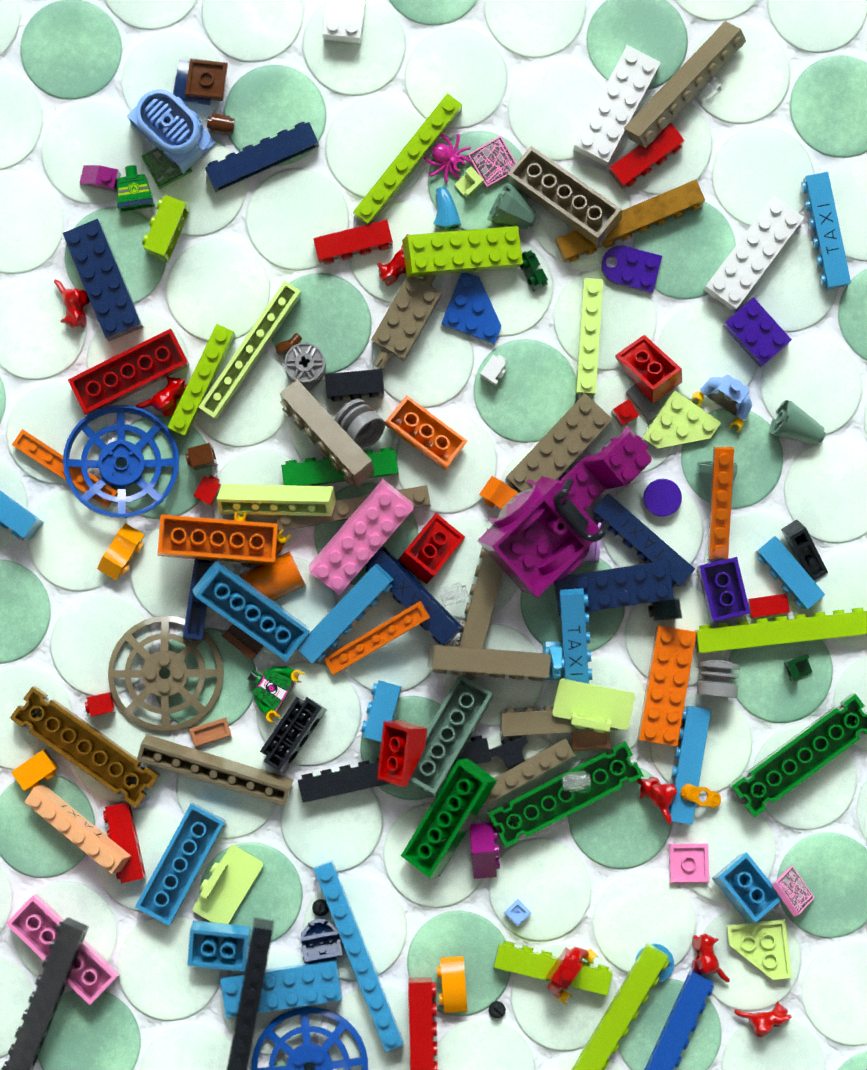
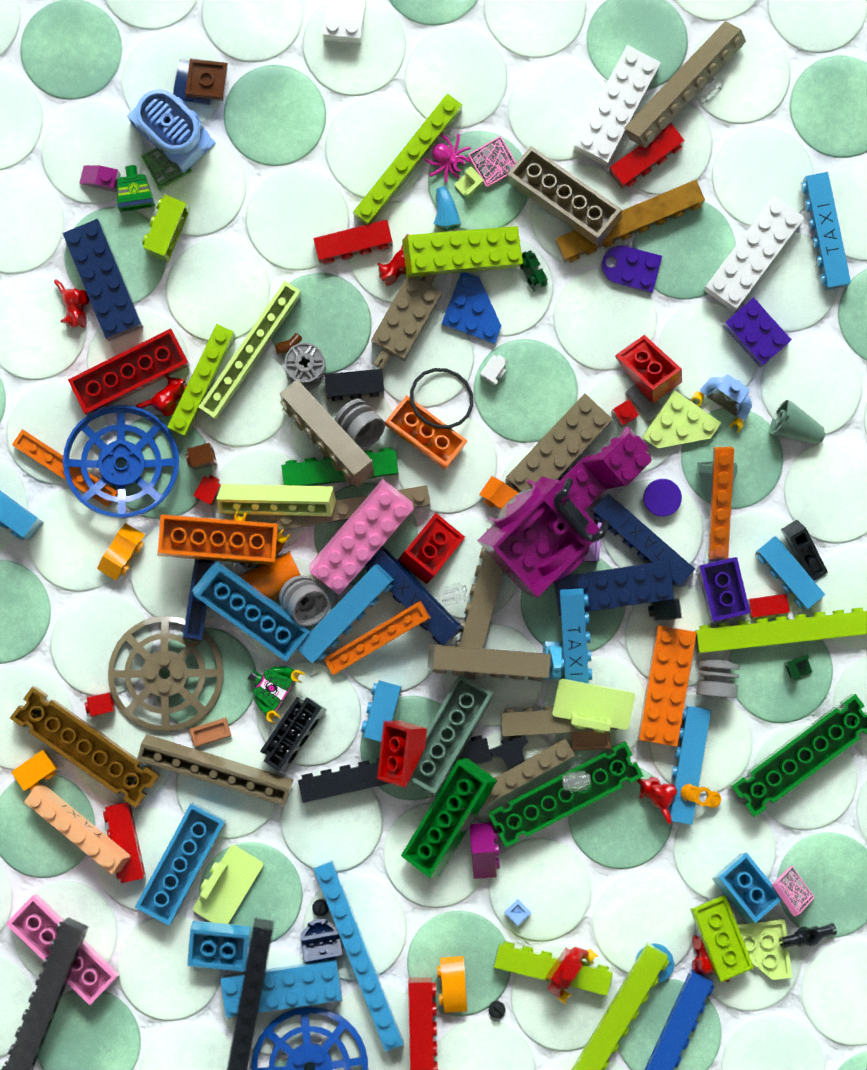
(220, 124): reddish brown brick -> none
(242, 641): reddish brown panel -> none
(262, 156): dark blue brick -> none
(304, 600): none -> light grey wheel
(450, 372): none -> black piece
(512, 210): sand green cone -> none
(589, 336): yellowish green brick -> none
(689, 863): bright pink tile -> none
(721, 938): none -> lime tile
(764, 1021): animal -> none
(799, 936): none -> black pin

